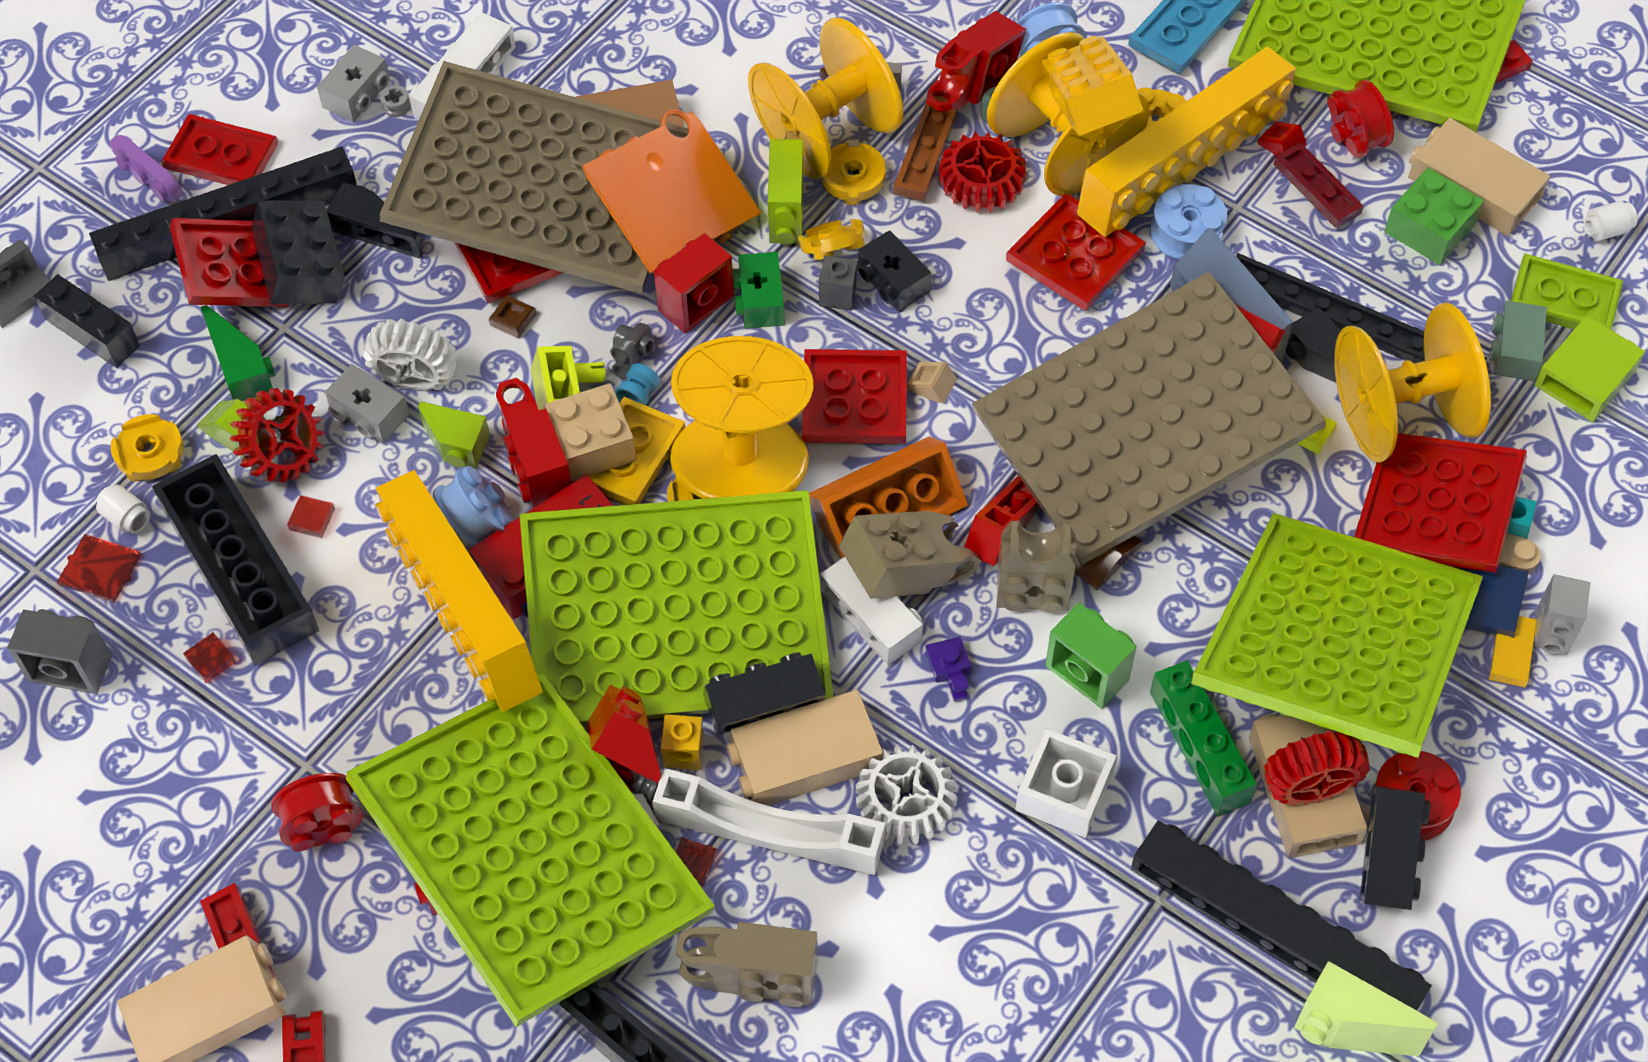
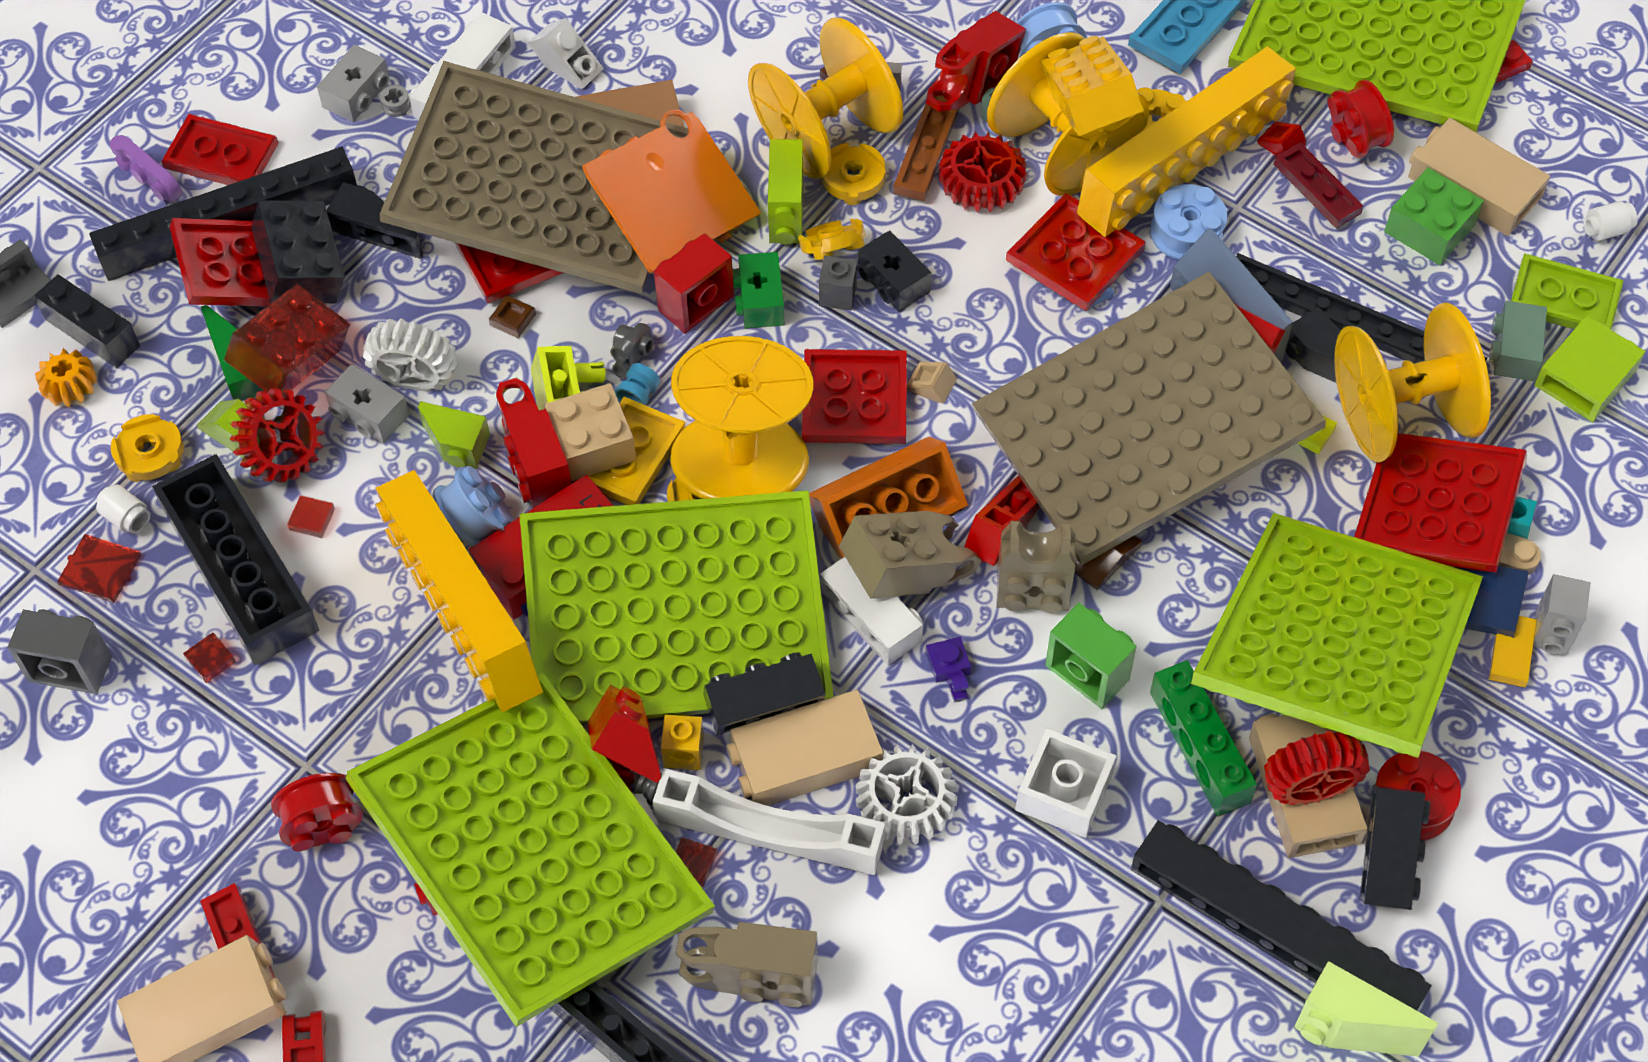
(66, 377): none -> light orange gear
(287, 341): none -> clear red brick
(566, 53): none -> white slope

